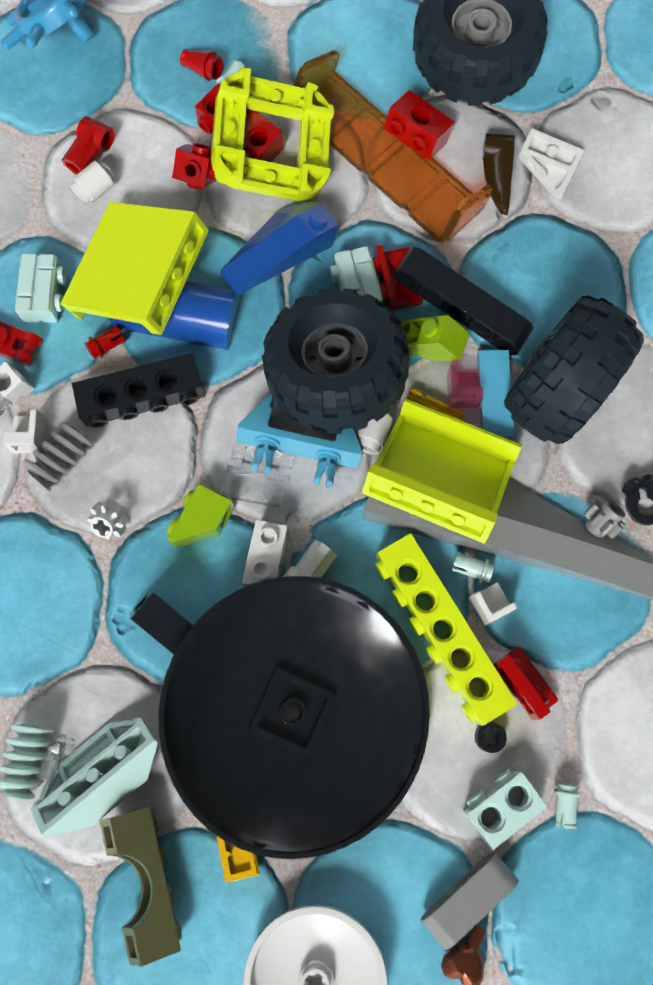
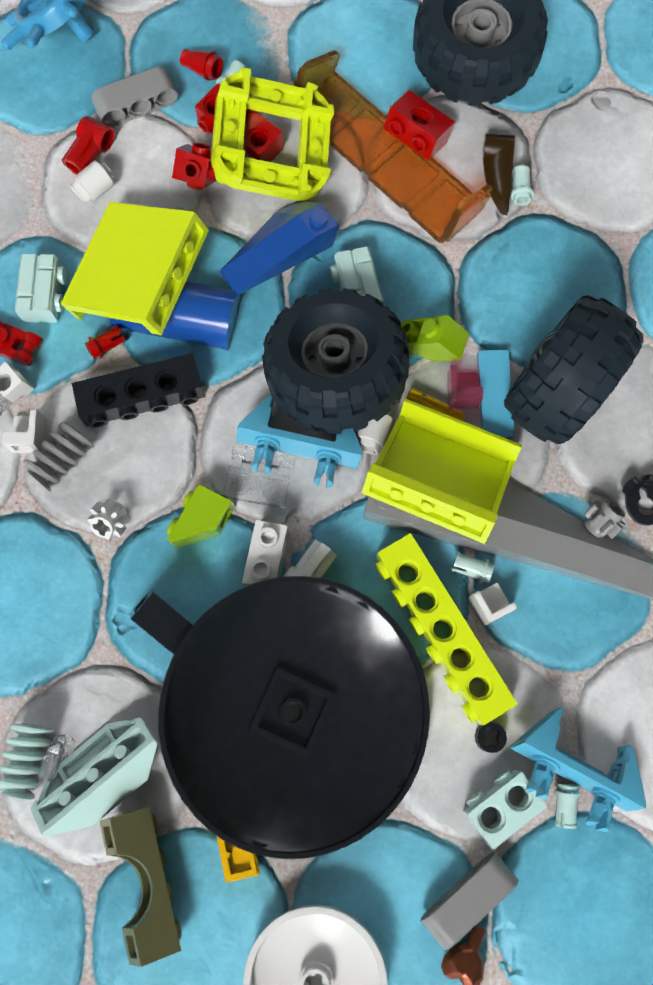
(134, 96): none -> light grey beam
(392, 291): red bracket -> none
(463, 301): black beam -> none
(521, 190): none -> light aqua pin
(526, 683): red bracket -> none
(550, 161): white wing -> none
(619, 788): none -> medium azure hose

